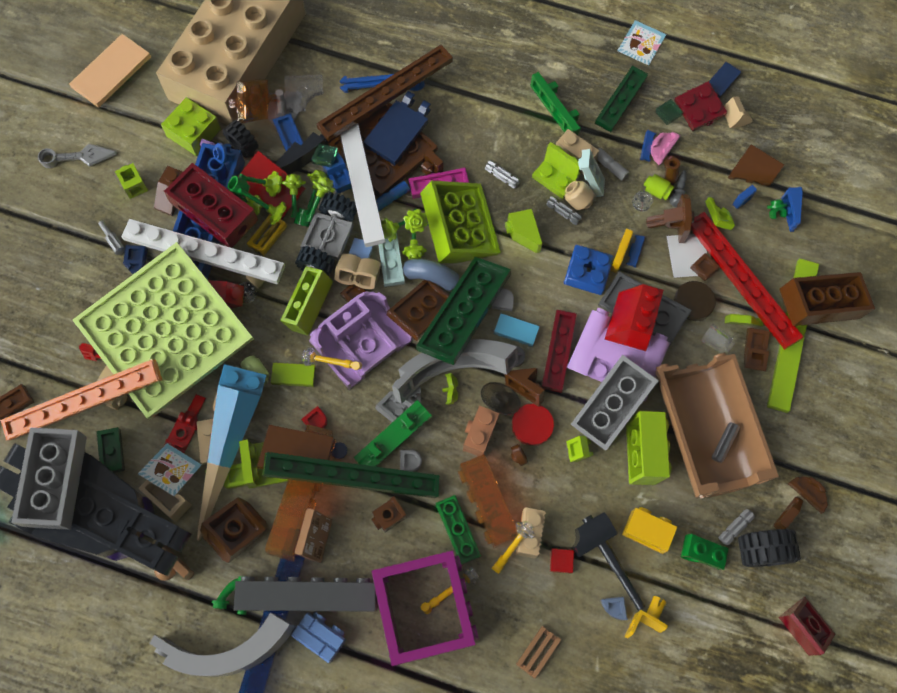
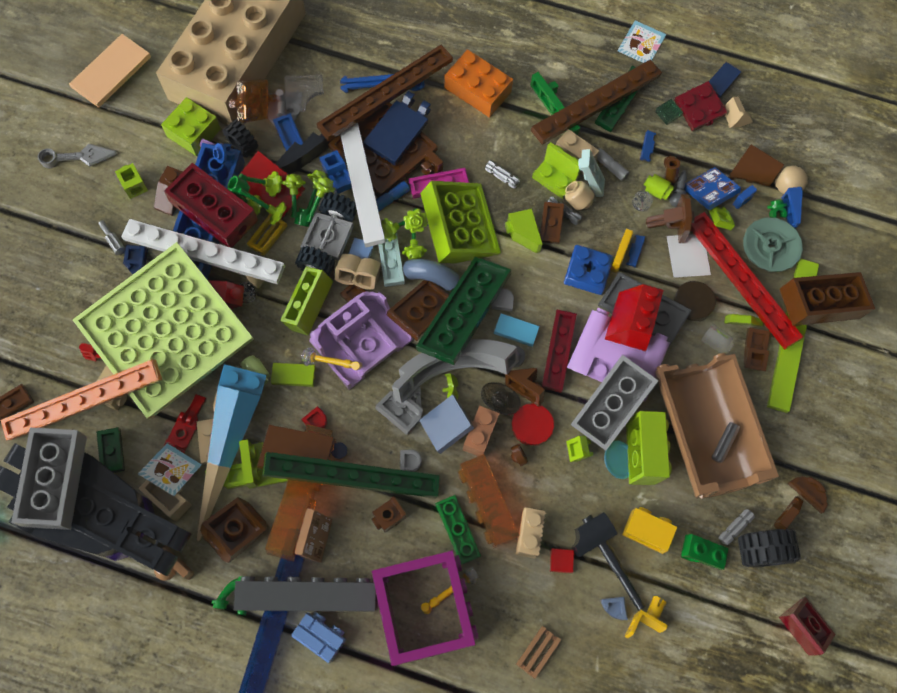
(244, 657): light grey arch -> none
(325, 155): clear green tile -> none
(394, 435): green hinge -> none
(446, 424): none -> sand blue tile
(478, 83): none -> orange brick
(524, 530): piece -> none
(551, 222): none -> reddish brown plate
(595, 102): none -> reddish brown plate
(617, 459): none -> medium azure piece
(662, 145): bright pink tile -> none
(705, 267): reddish brown tile -> none
(712, 188): none -> blue tile
(773, 232): none -> sand green piece
(791, 177): none -> tan hair

